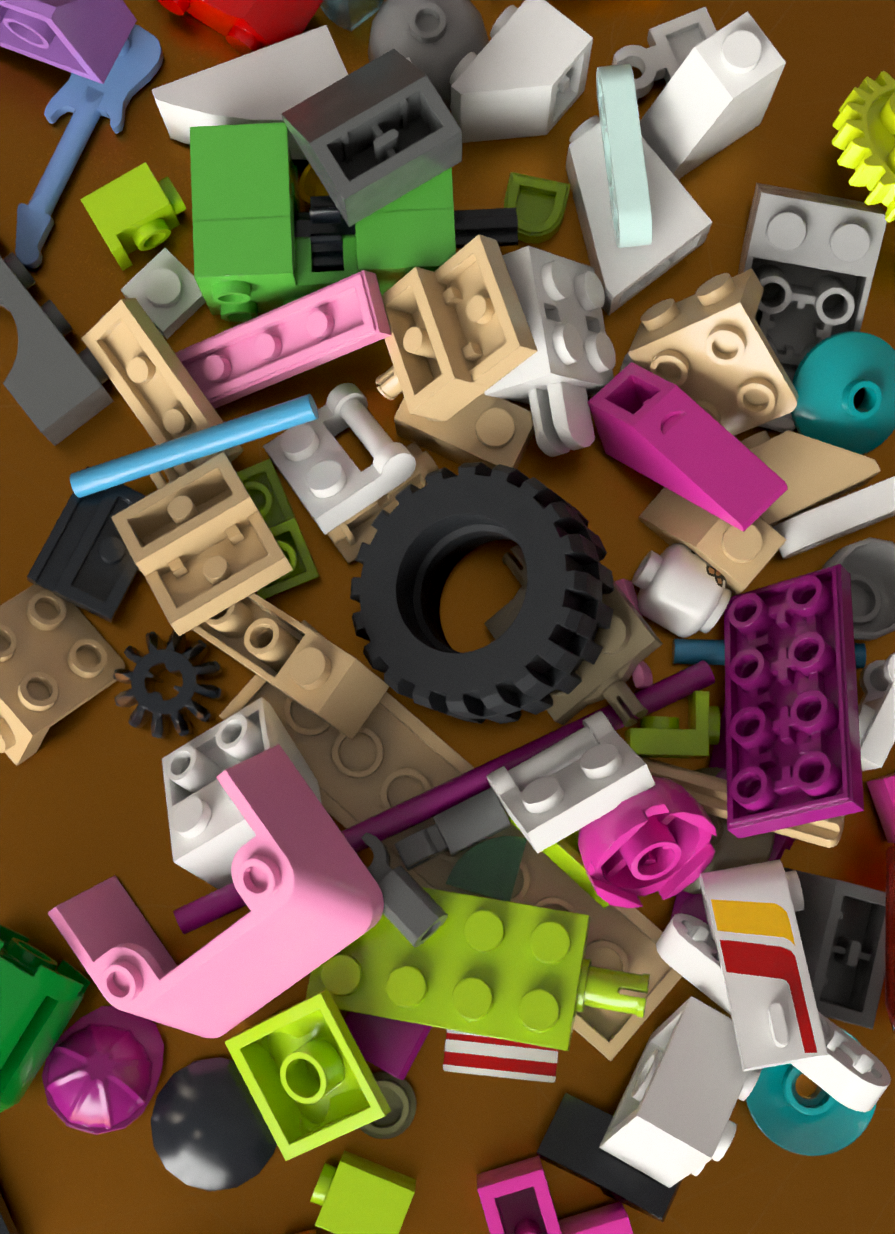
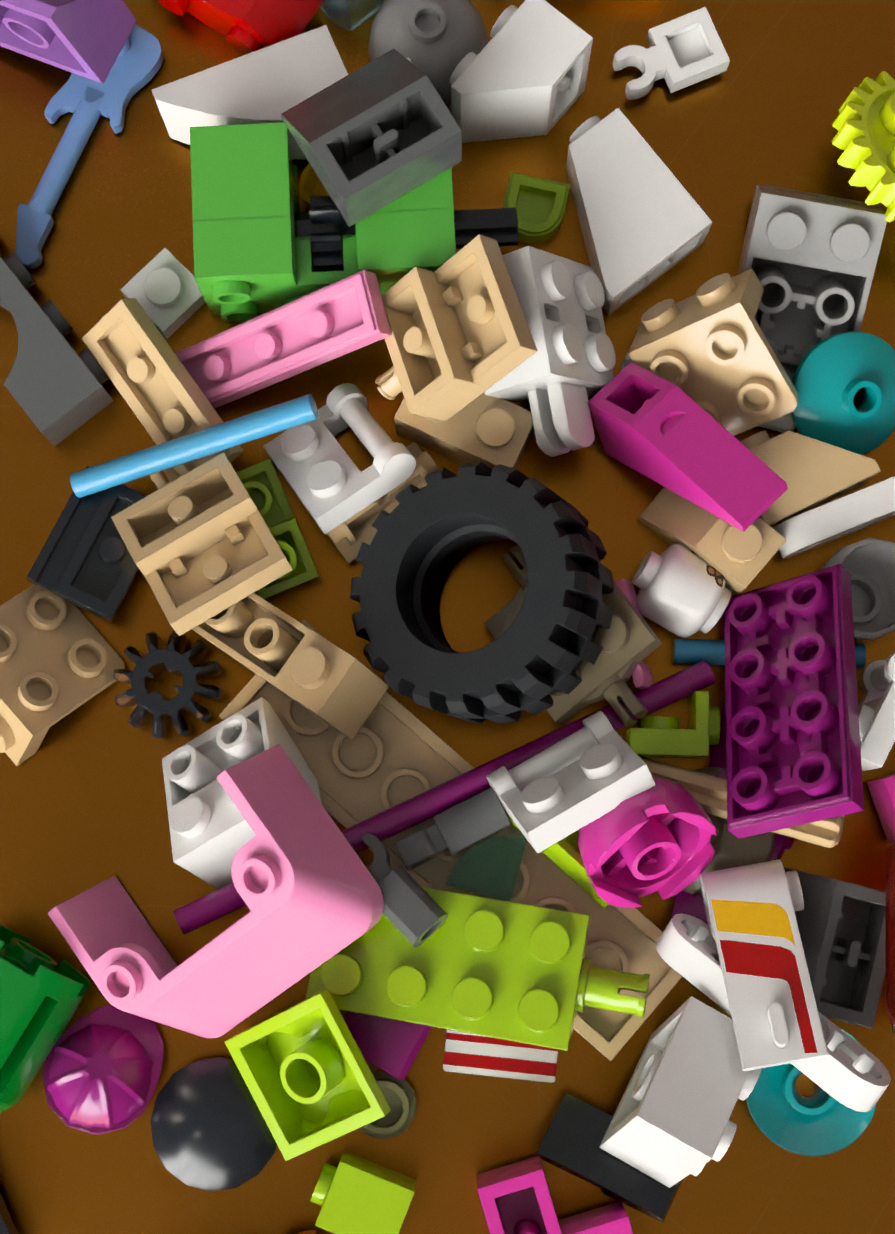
(134, 212): lime brick -> none
(624, 155): light aqua beam -> none
(713, 96): white slope -> none

